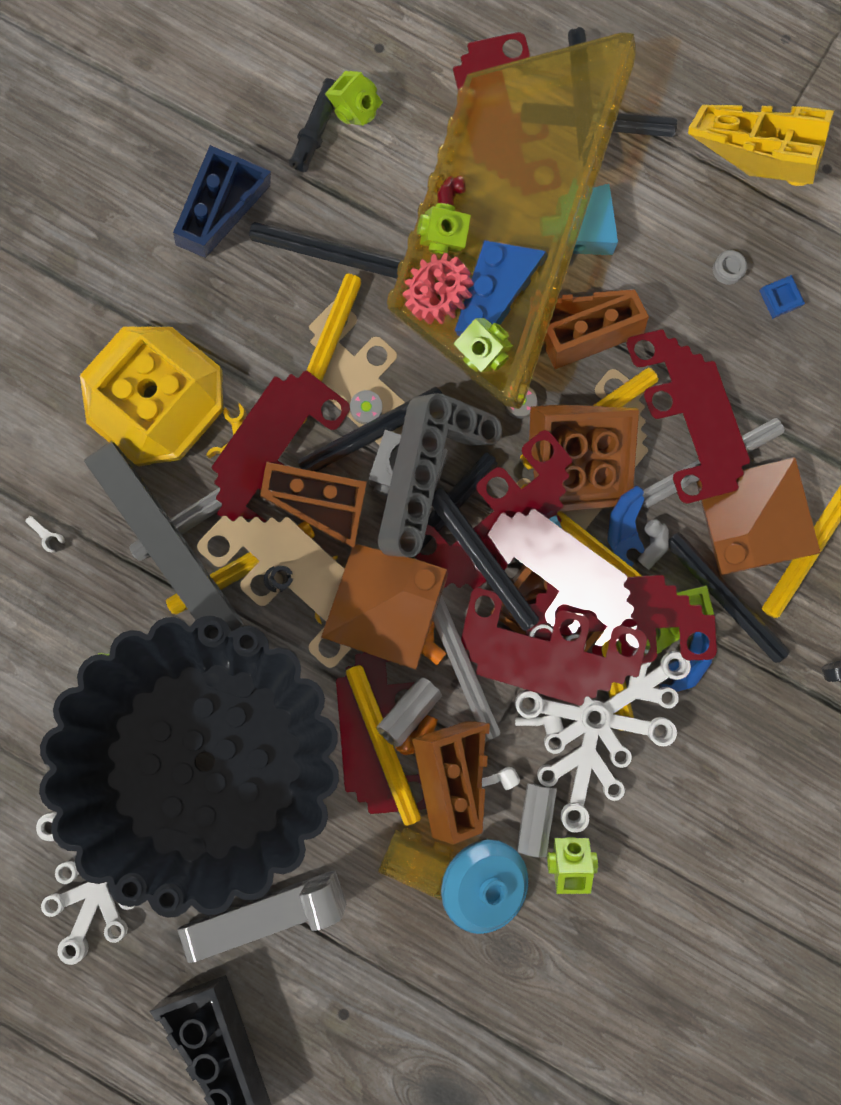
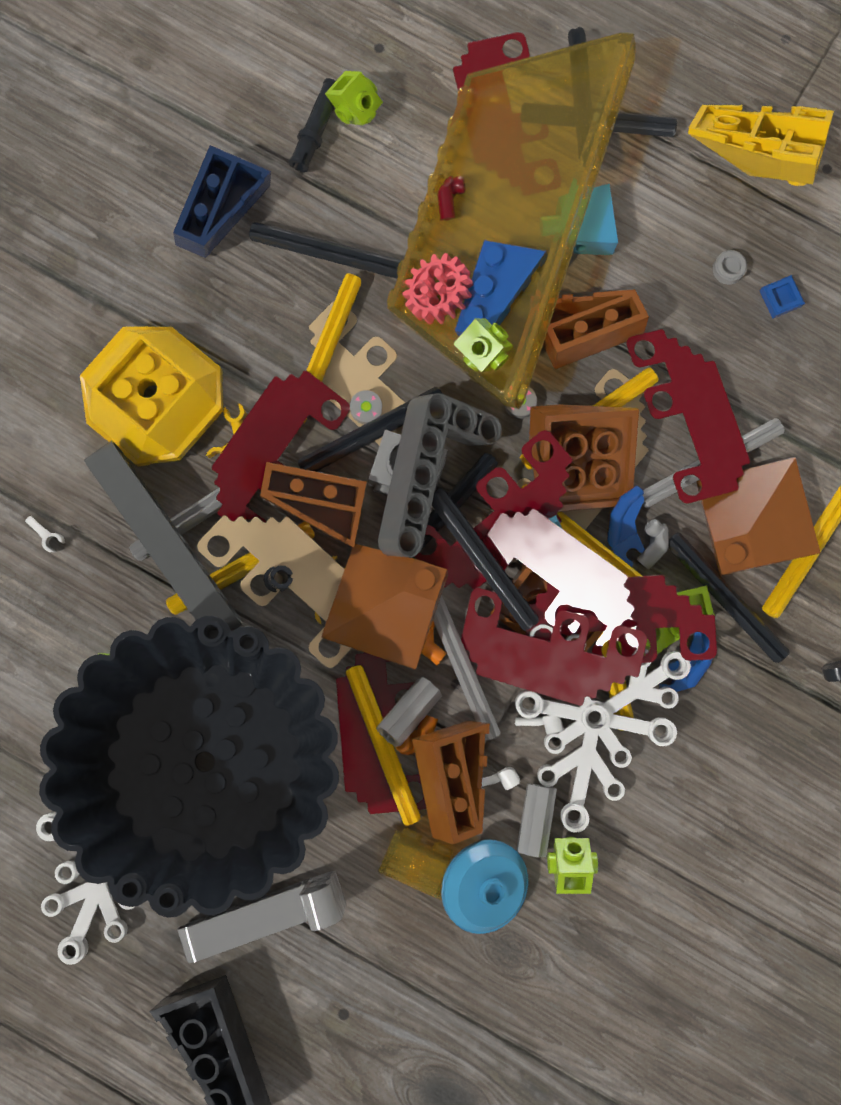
(443, 229): lime brick -> none

